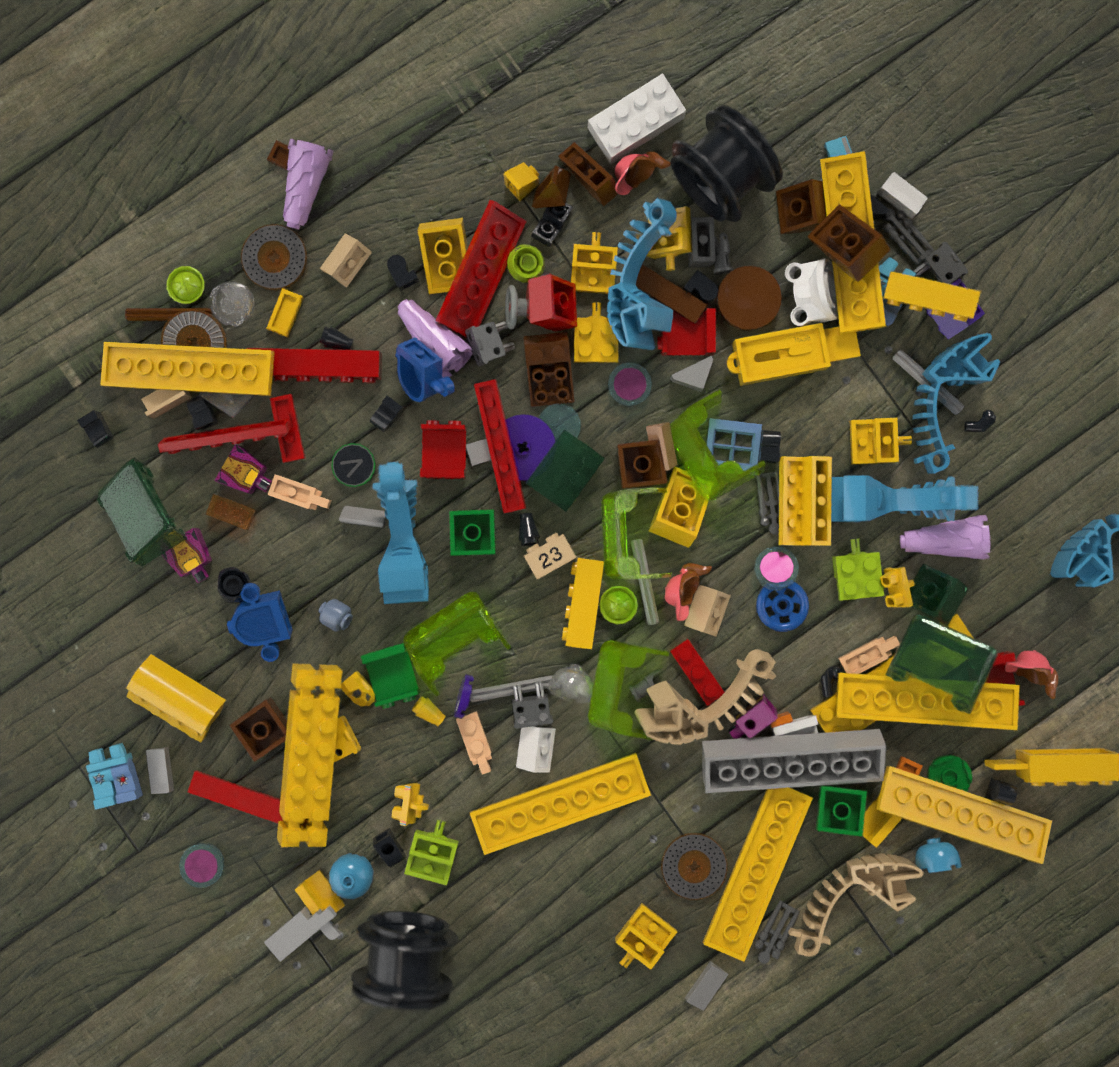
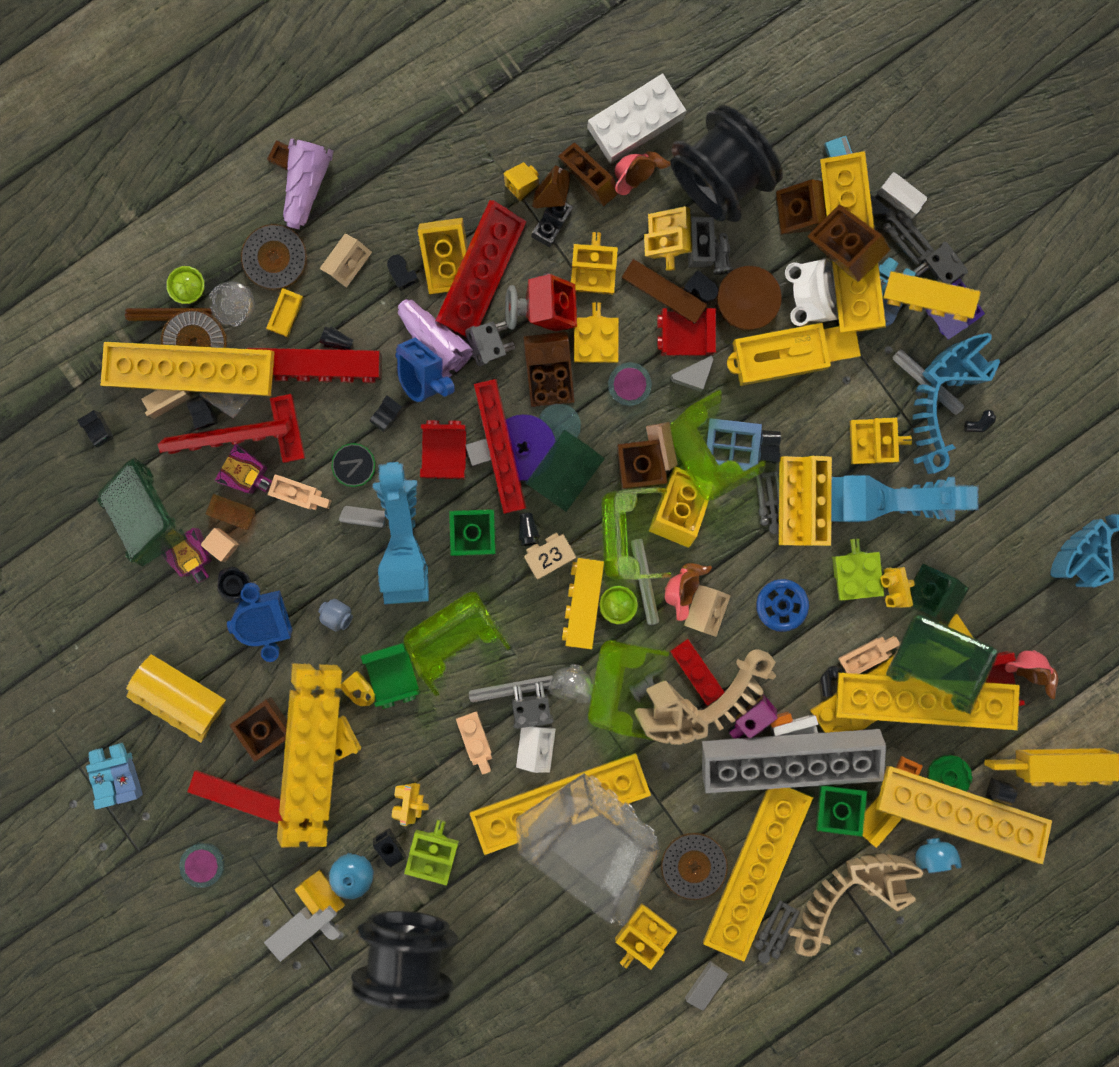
(160, 770): light grey slope -> none
(219, 544): none -> light nougat panel
(426, 710): yellow cone -> none
(463, 696): dark purple tile -> none
(525, 263): lime hat -> none
(590, 846): none -> clear windscreen
(629, 309): dark azure piece -> none
(776, 568): tile -> none
(951, 539): lavender cone -> none

